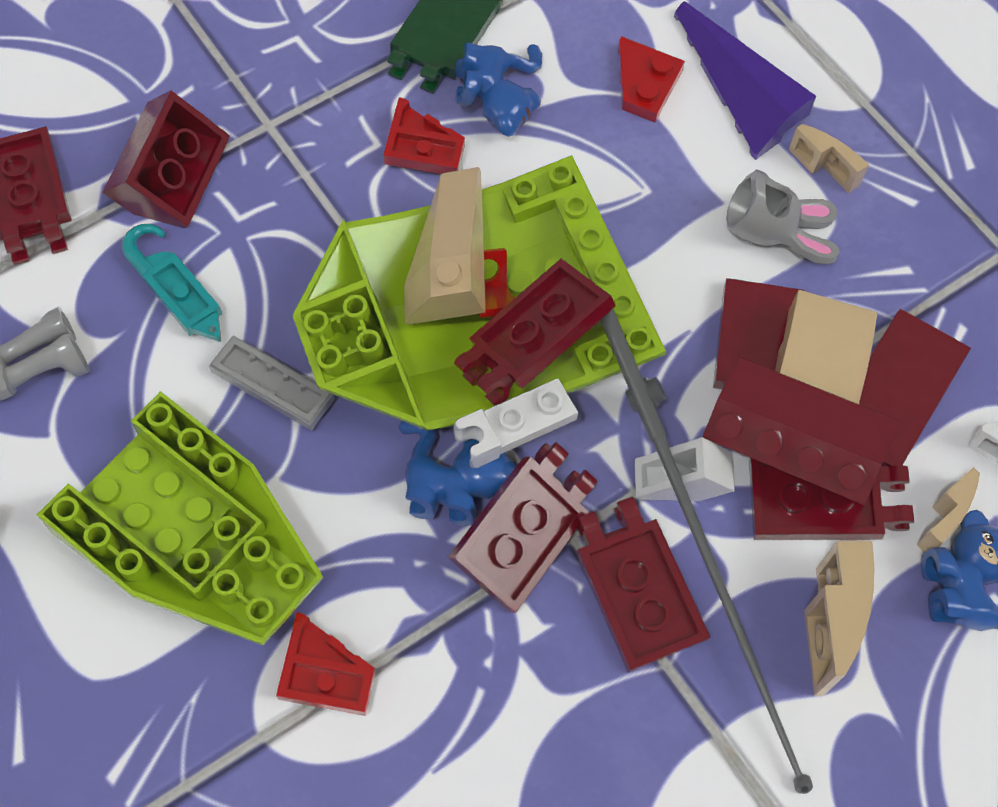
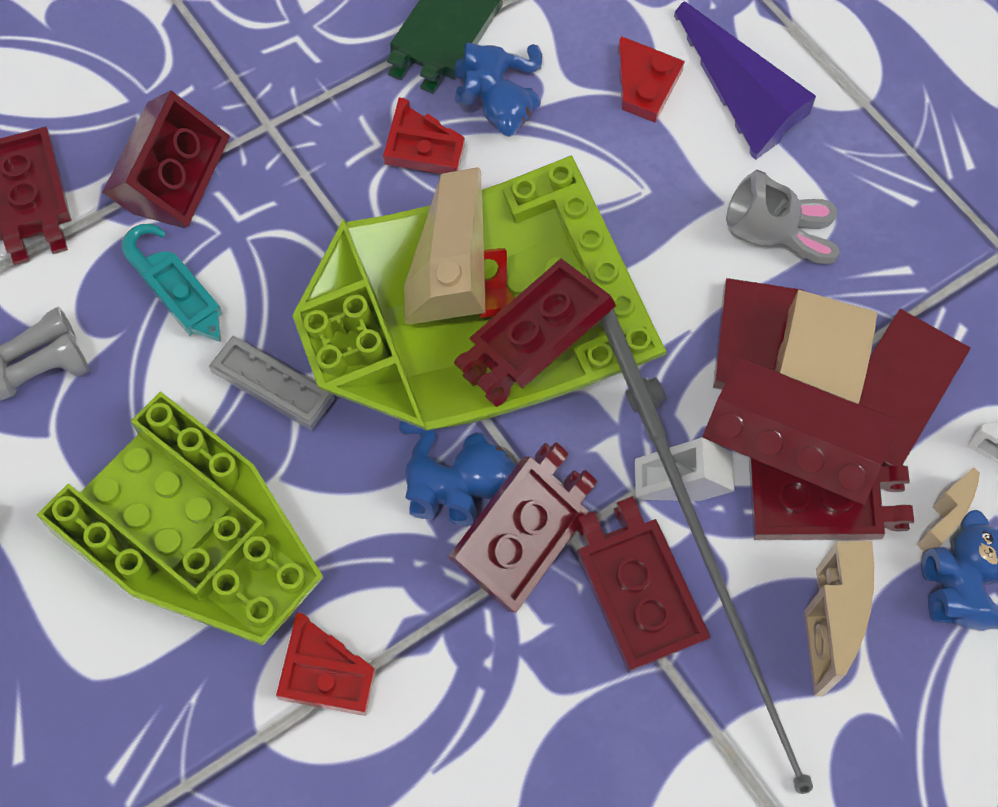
(515, 422): white plate -> none
(820, 150): tan slope -> none

